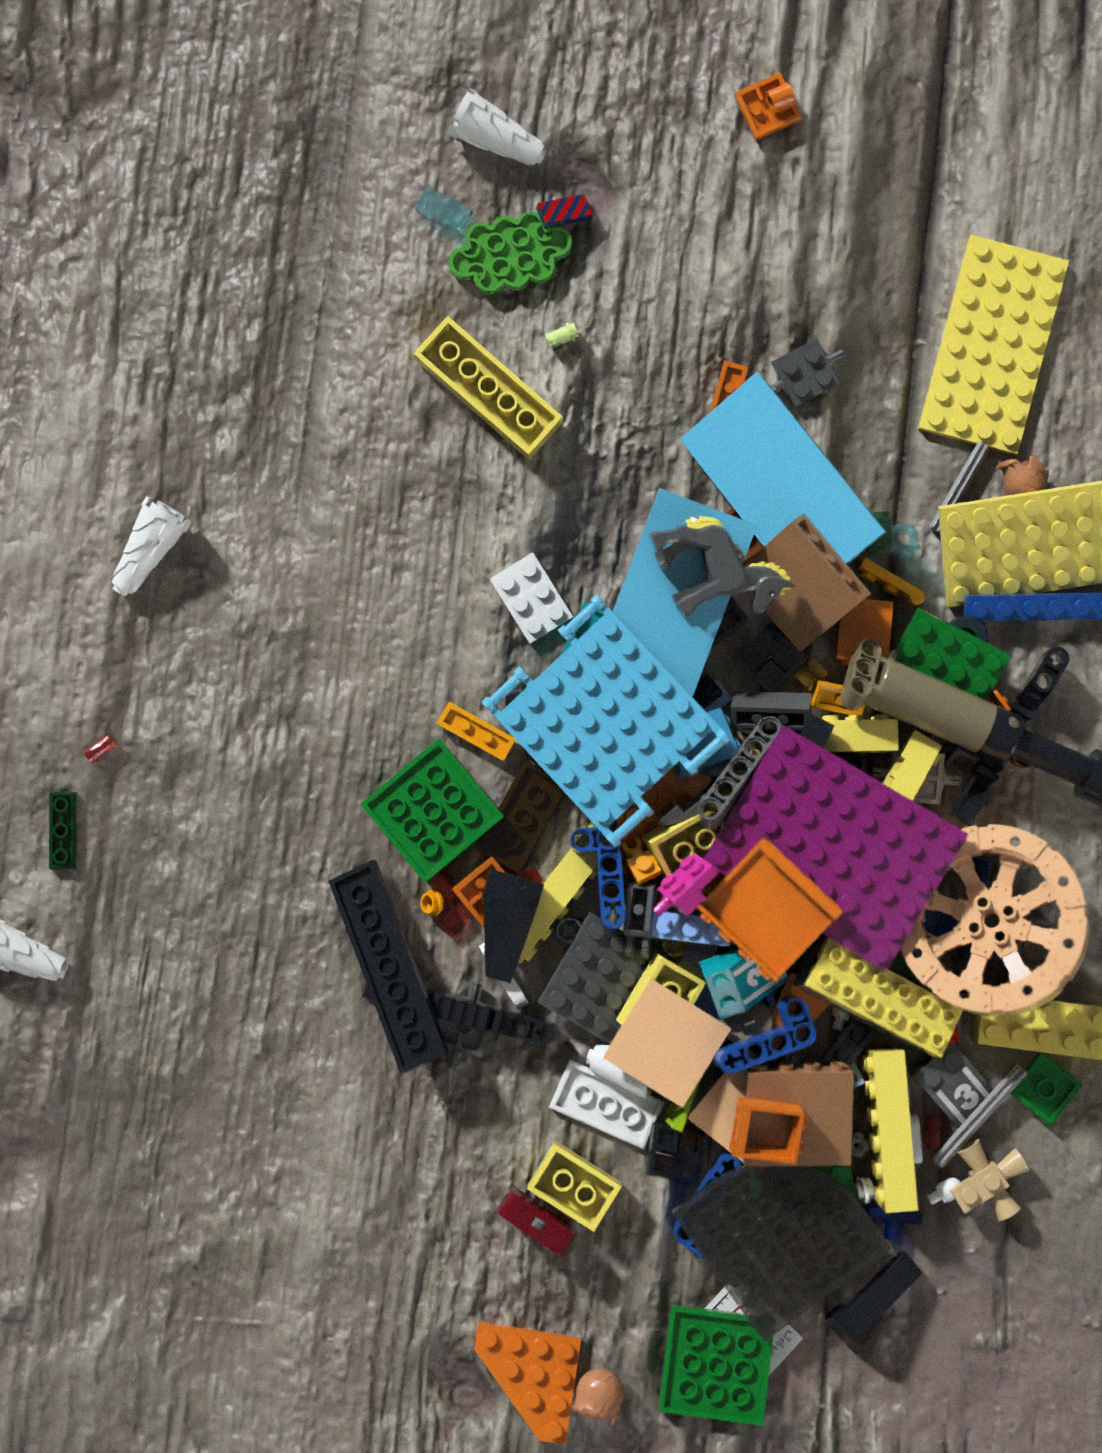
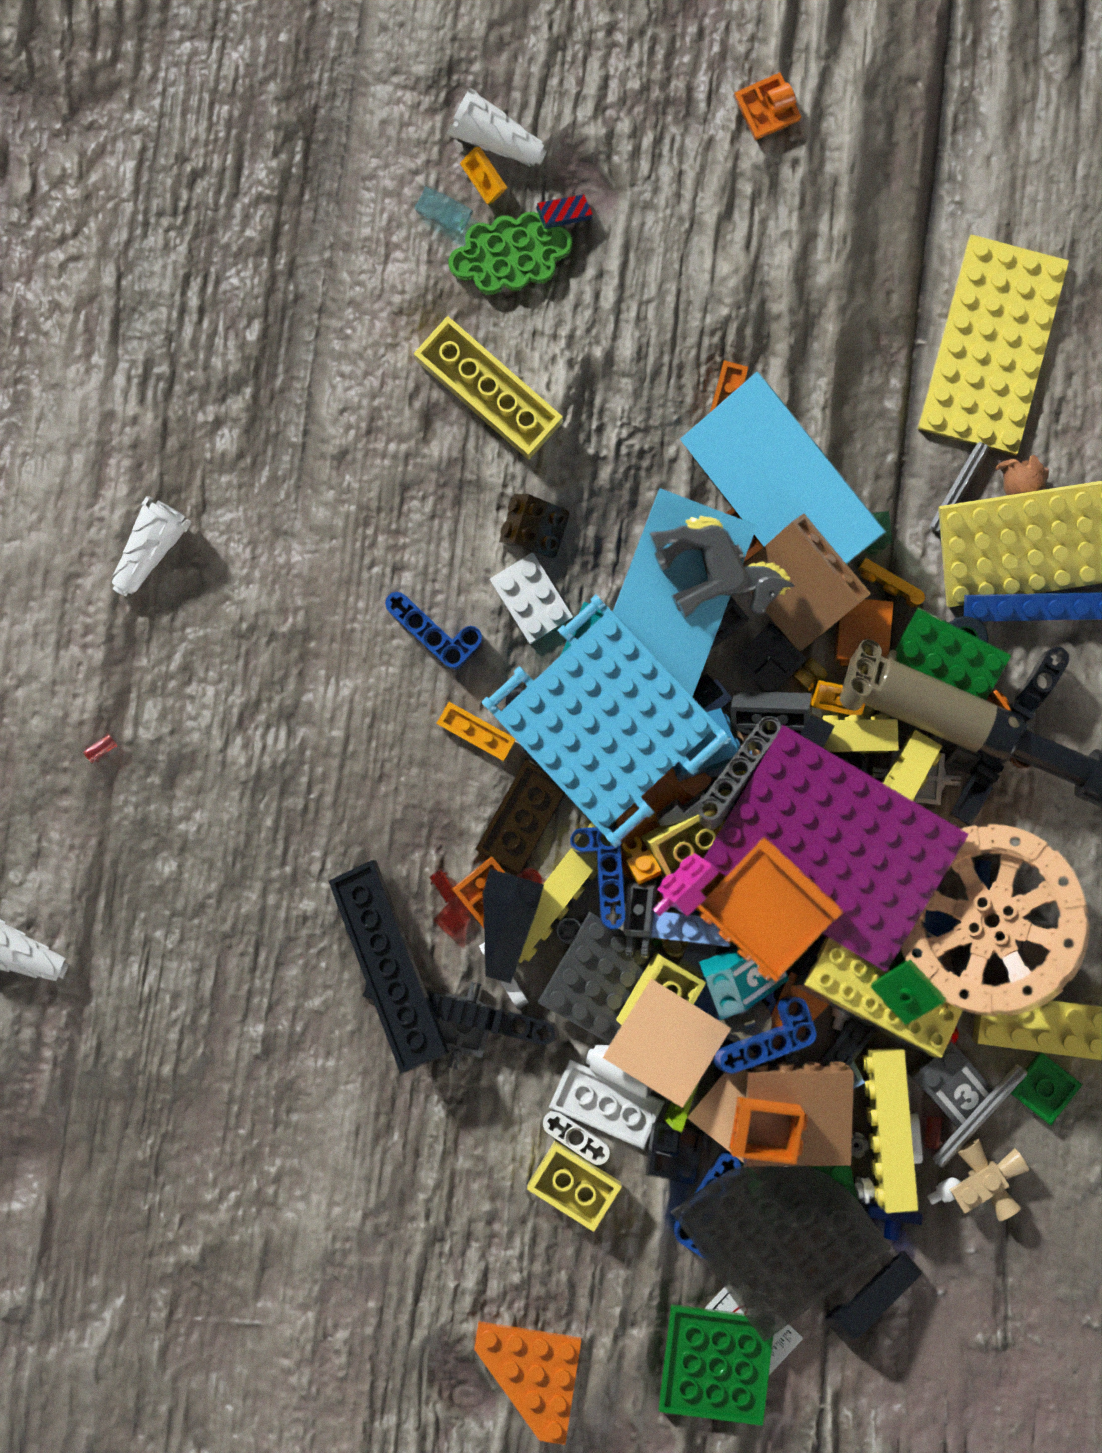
(63, 813): dark green tile -> none
(429, 627): none -> blue beam
(432, 810): green plate -> none
(432, 903): light orange plate -> none
(483, 175): none -> light orange plate
(534, 525): none -> dark brown bracket
(537, 1221): dark red axle -> none
(562, 335): yellowish green pin -> none
(576, 1148): none -> white beam
(599, 1395): nougat hair -> none
(806, 372): dark grey plate -> none
(905, 550): clear light blue bracket -> none
(908, 992): none -> green plate

